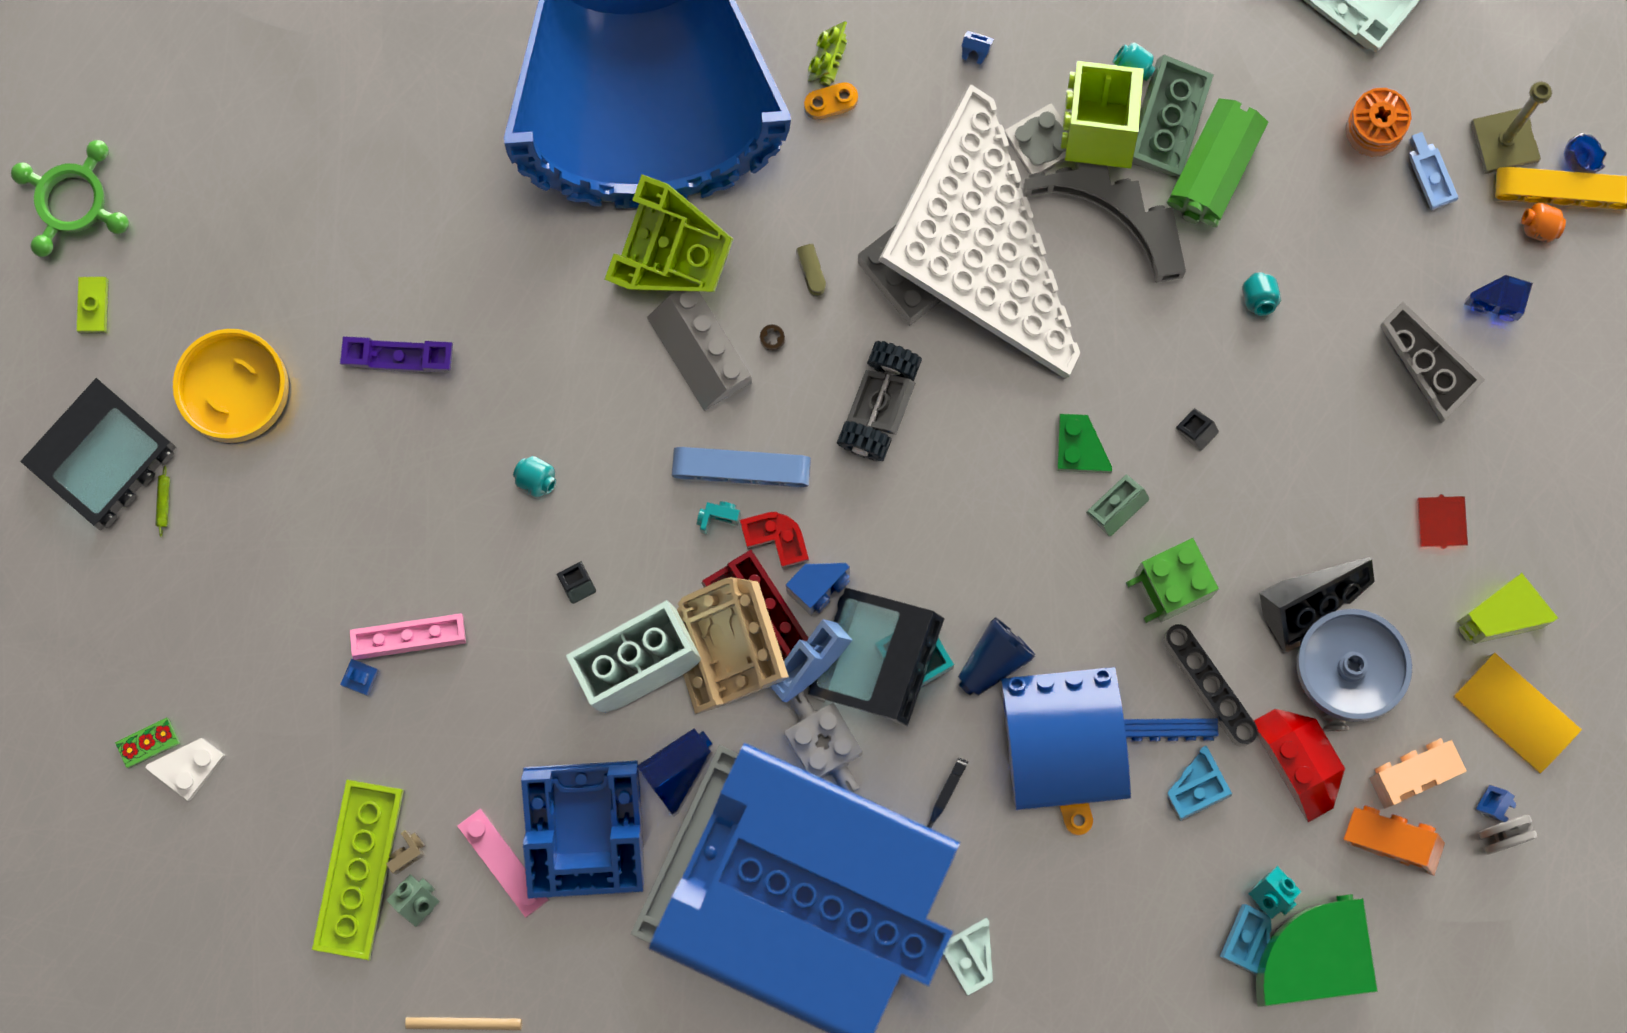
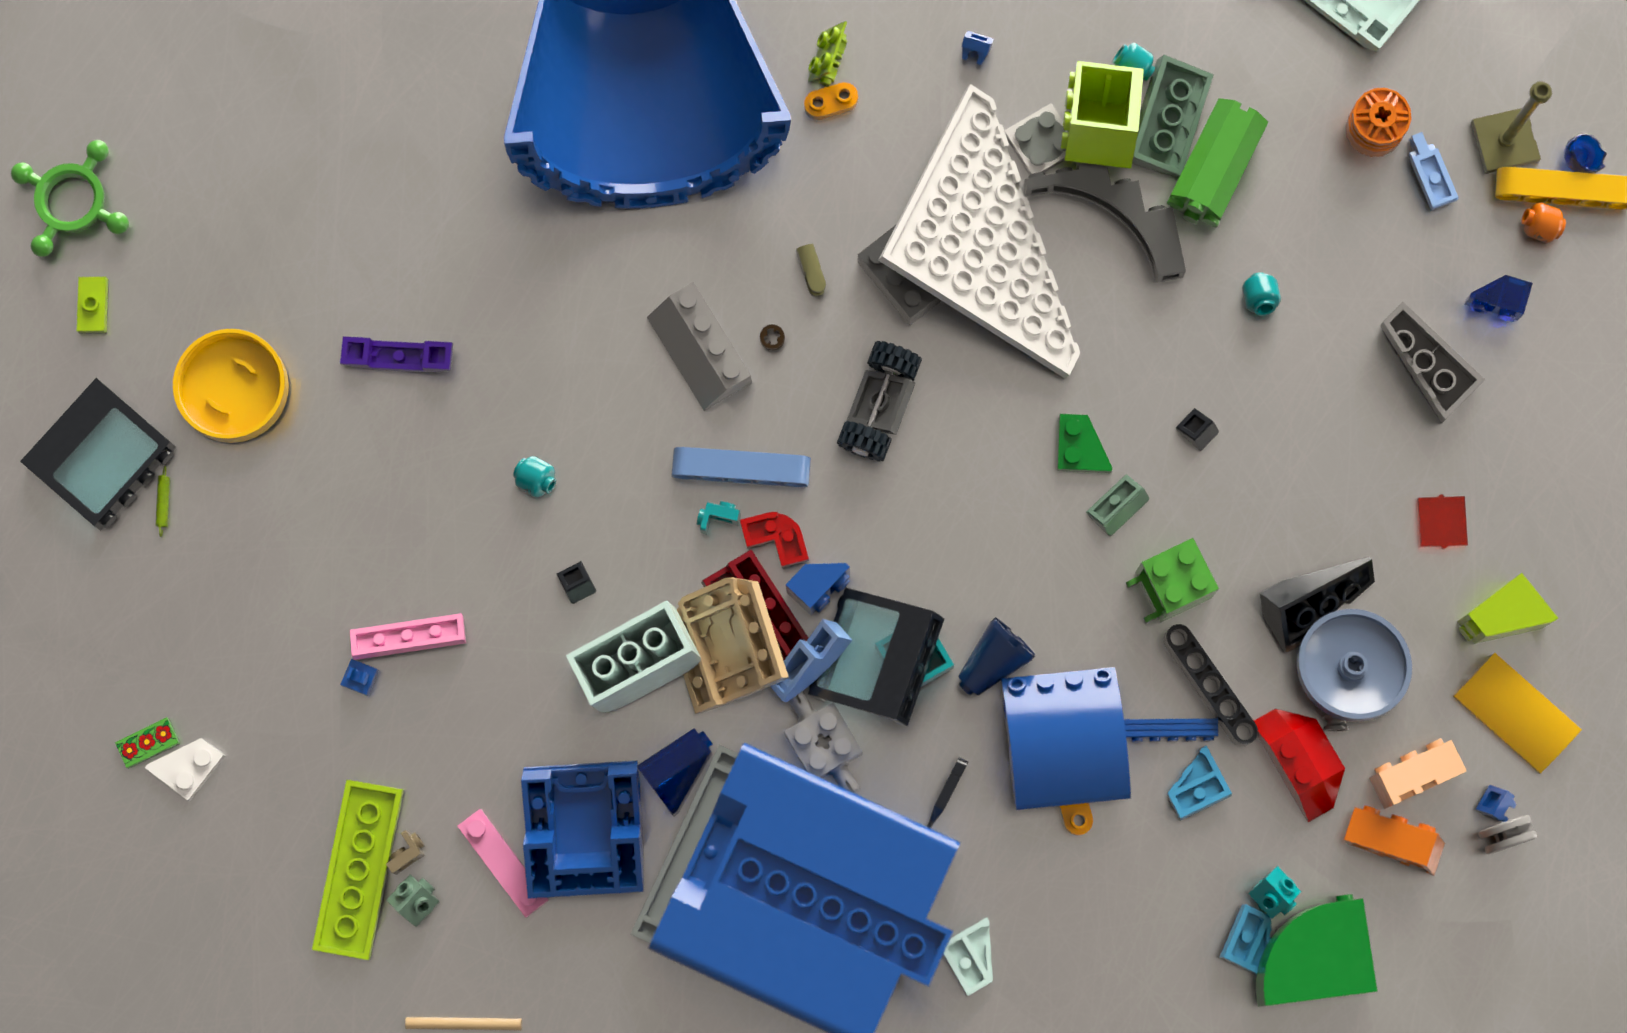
(669, 244): lime wedge -> none

